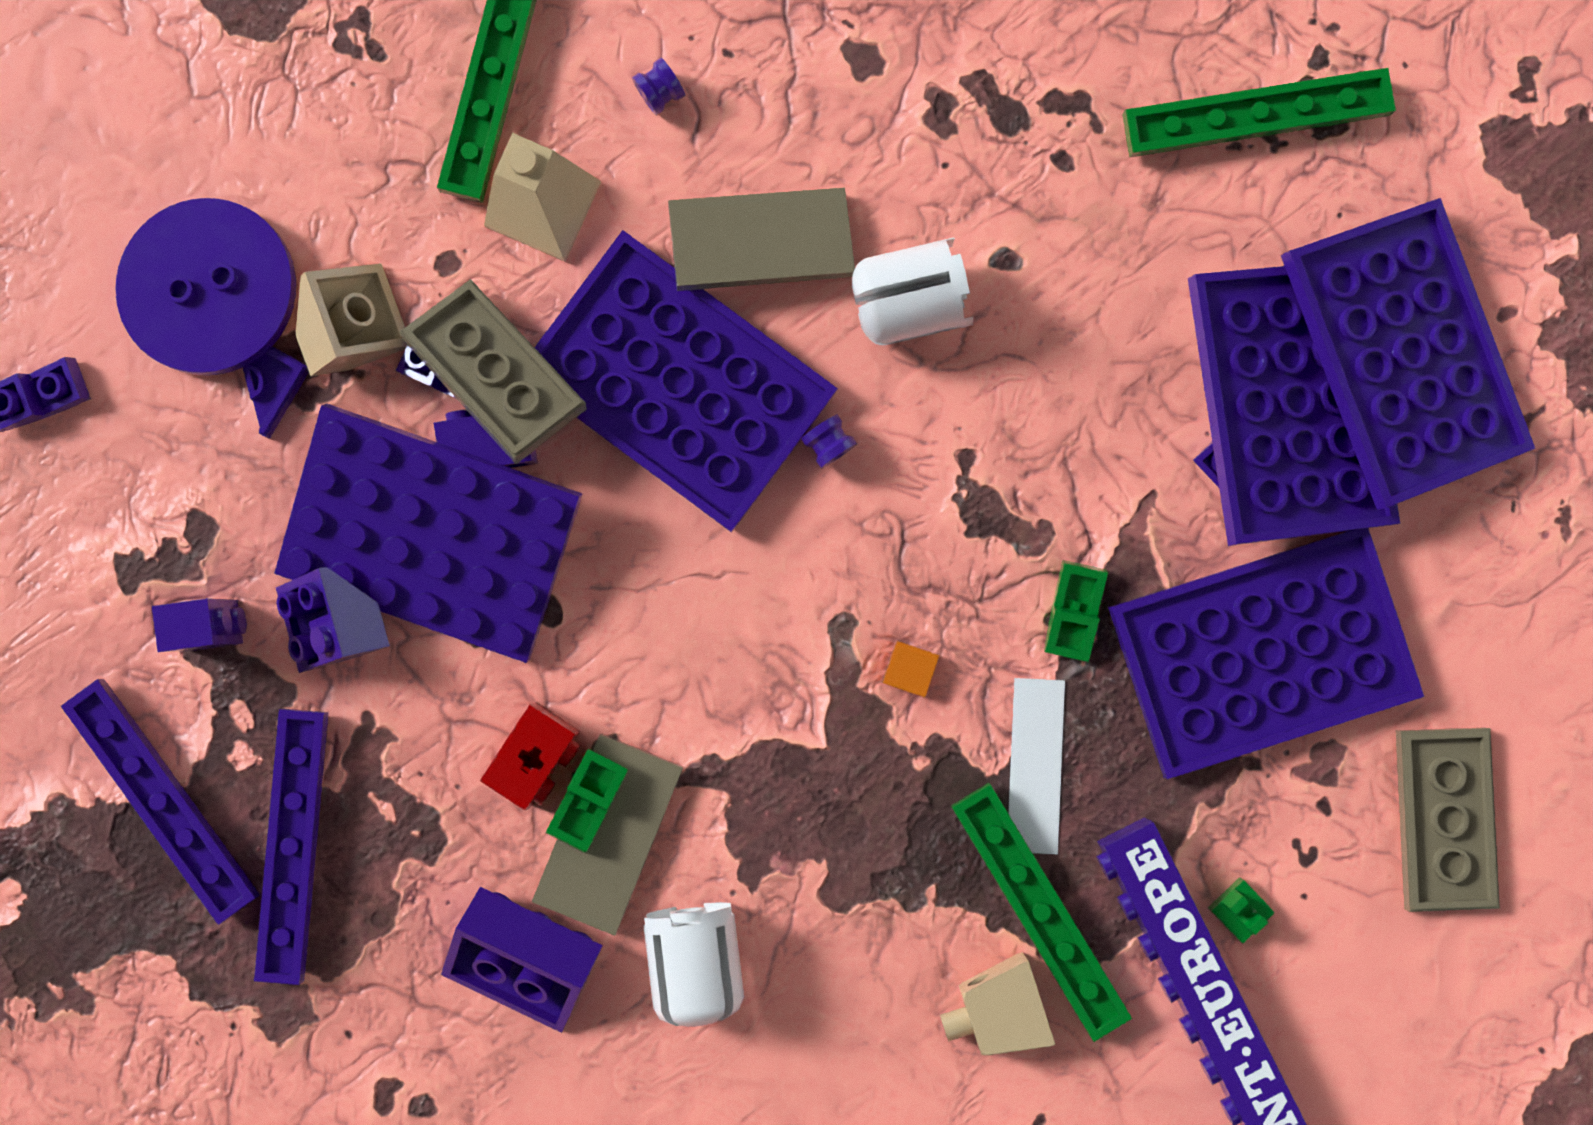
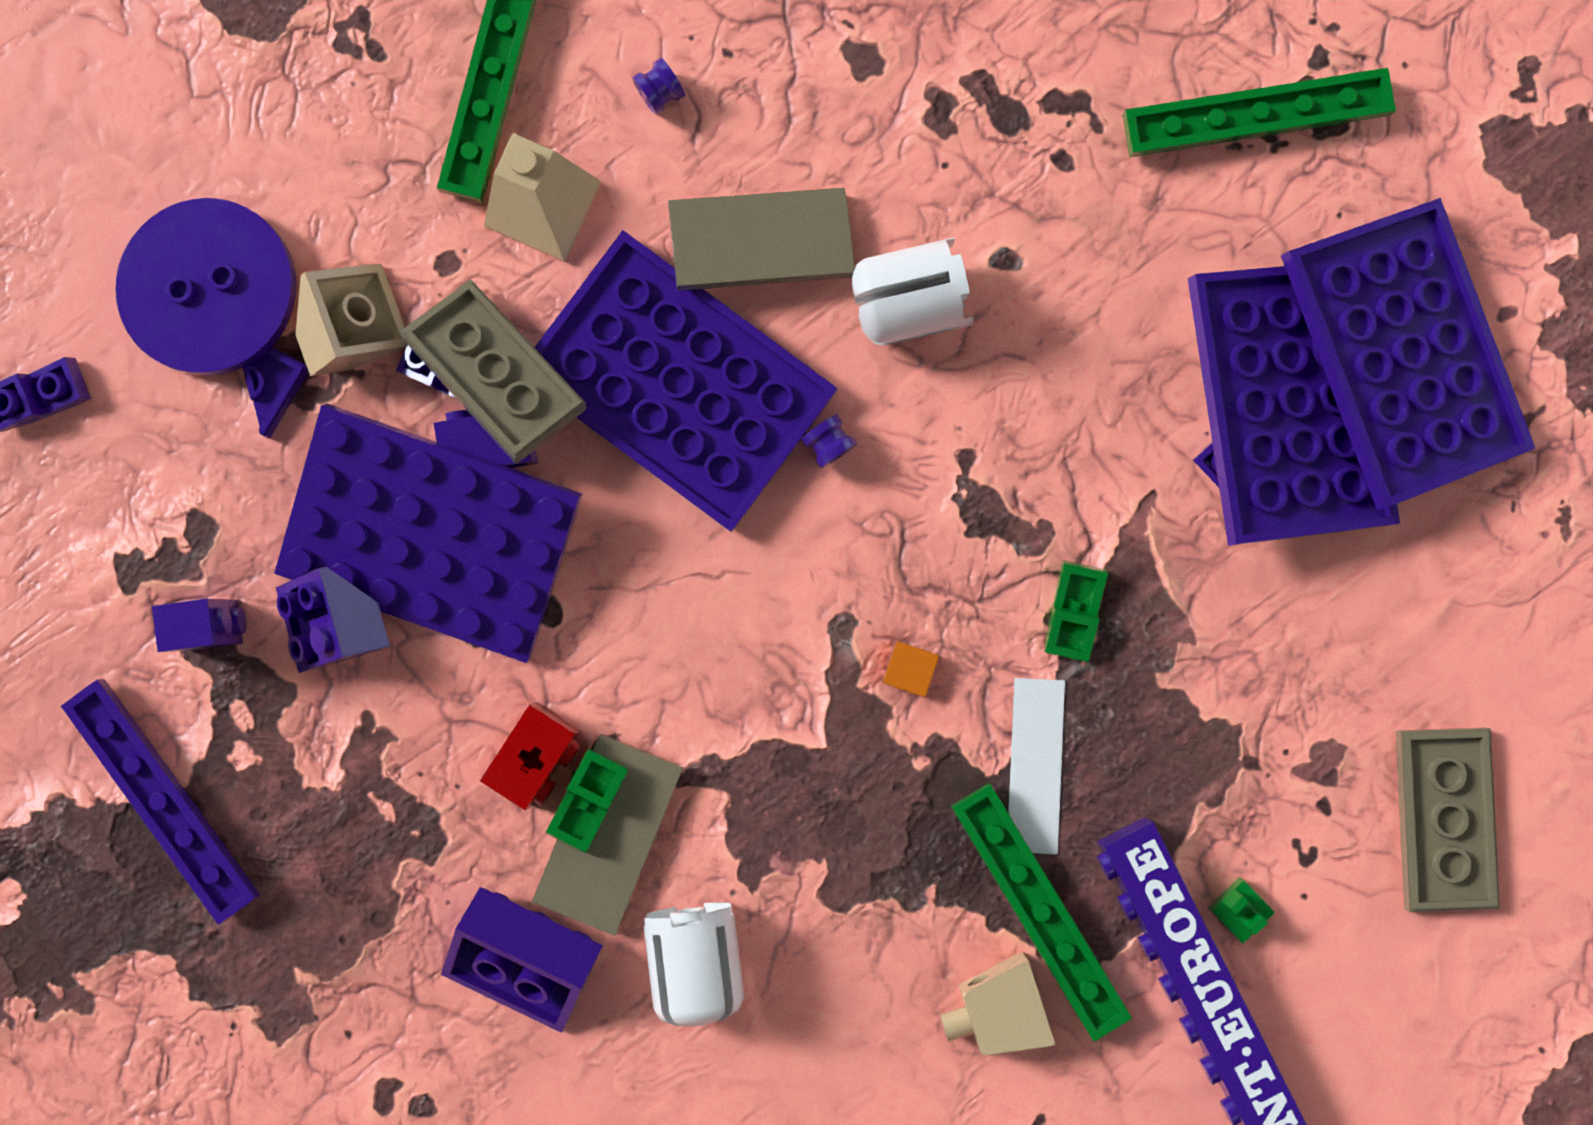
(291, 846): dark purple plate -> none
(1266, 652): dark purple plate -> none

